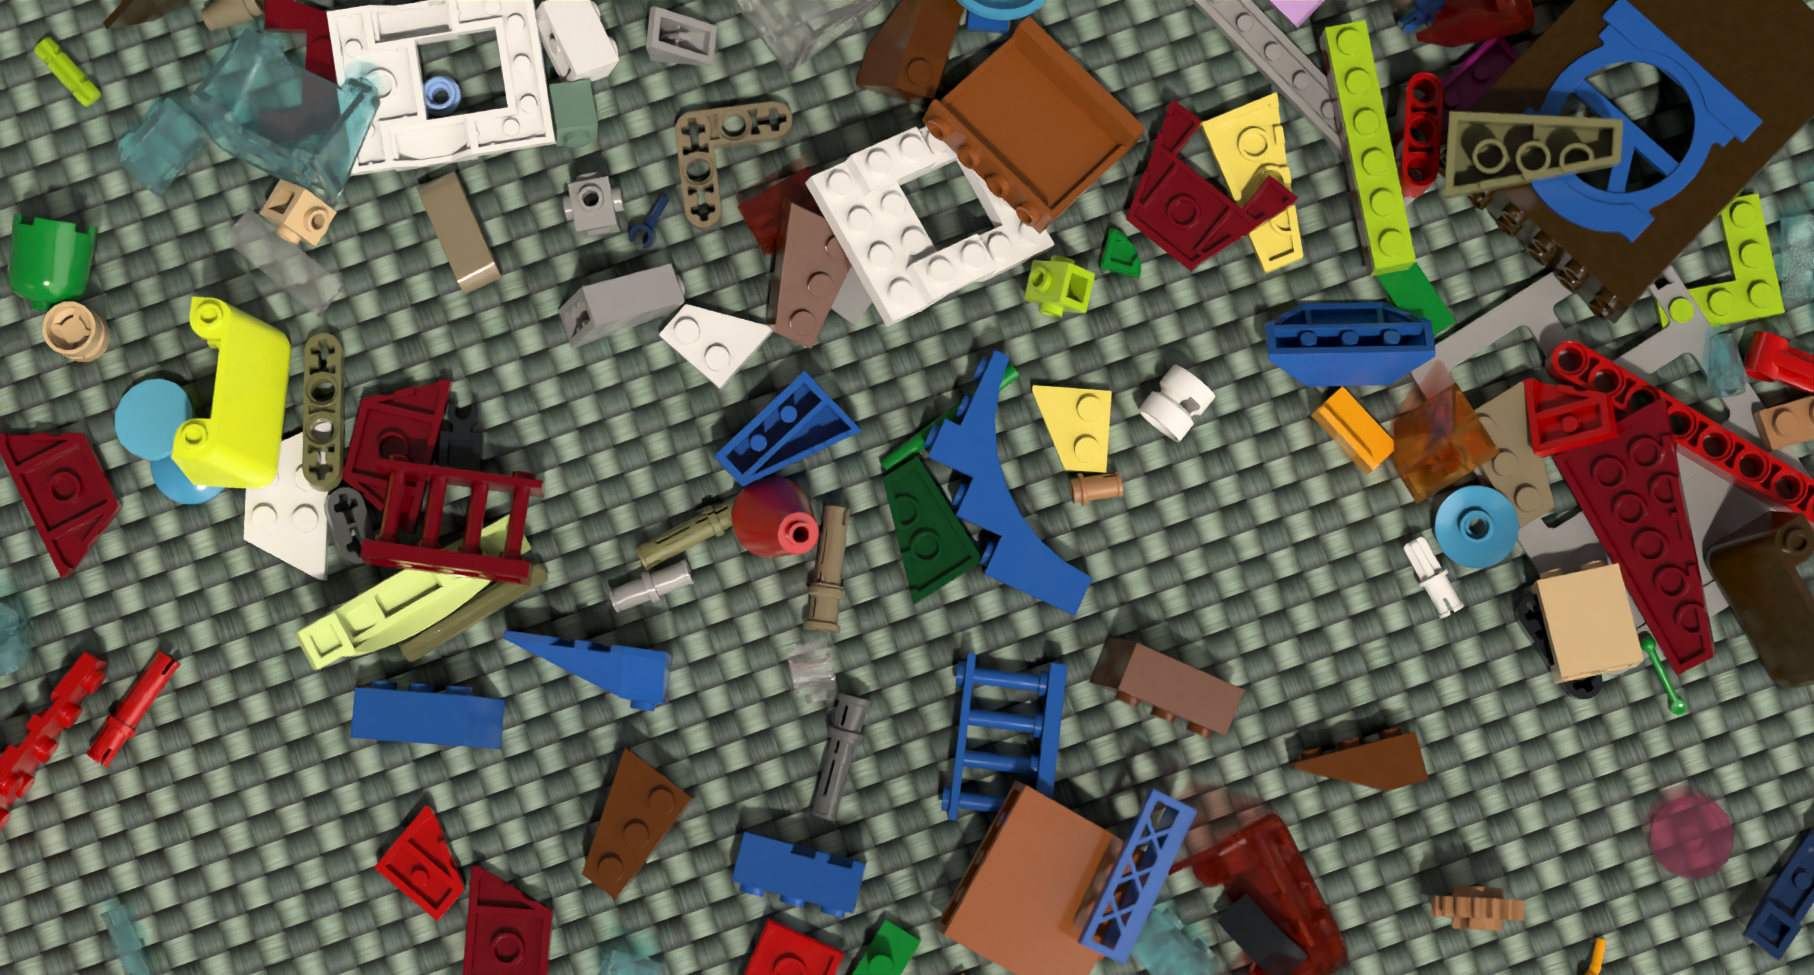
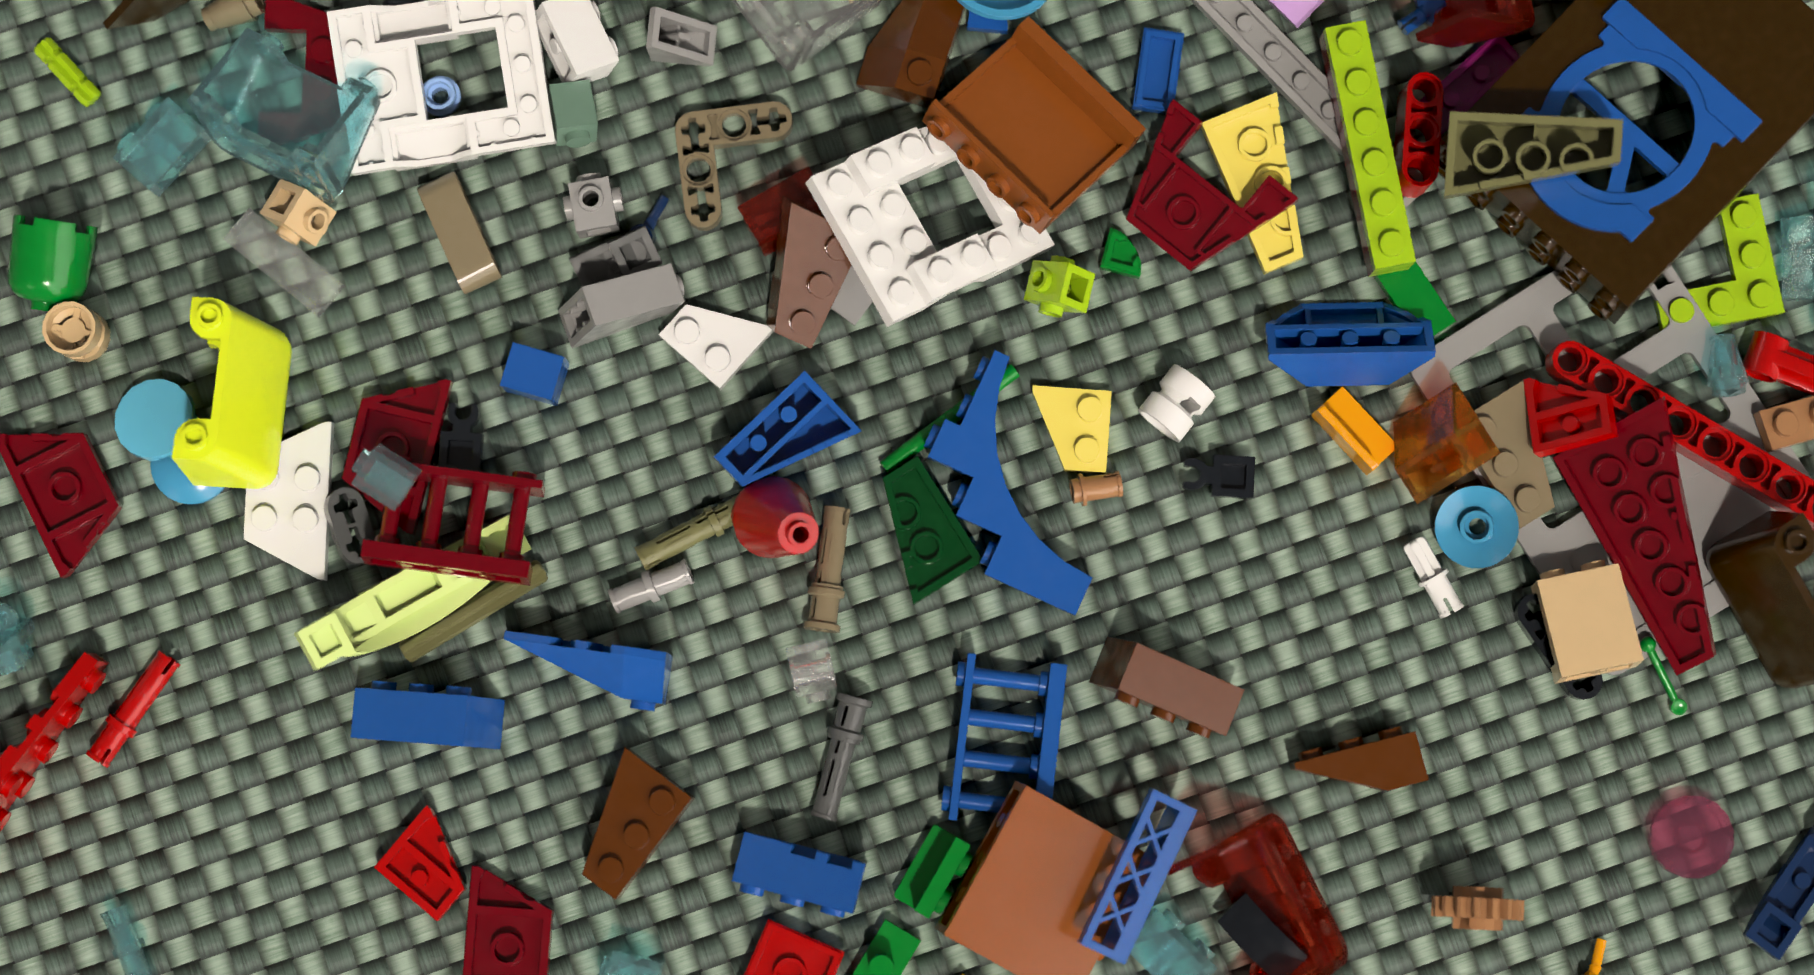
(329, 411): olive beam -> none
(384, 476): none -> clear light blue brick
(534, 374): none -> blue piece
(616, 257): none -> dark grey slope
(932, 871): none -> green bracket
(1157, 70): none -> blue tile
(1228, 476): none -> black plate

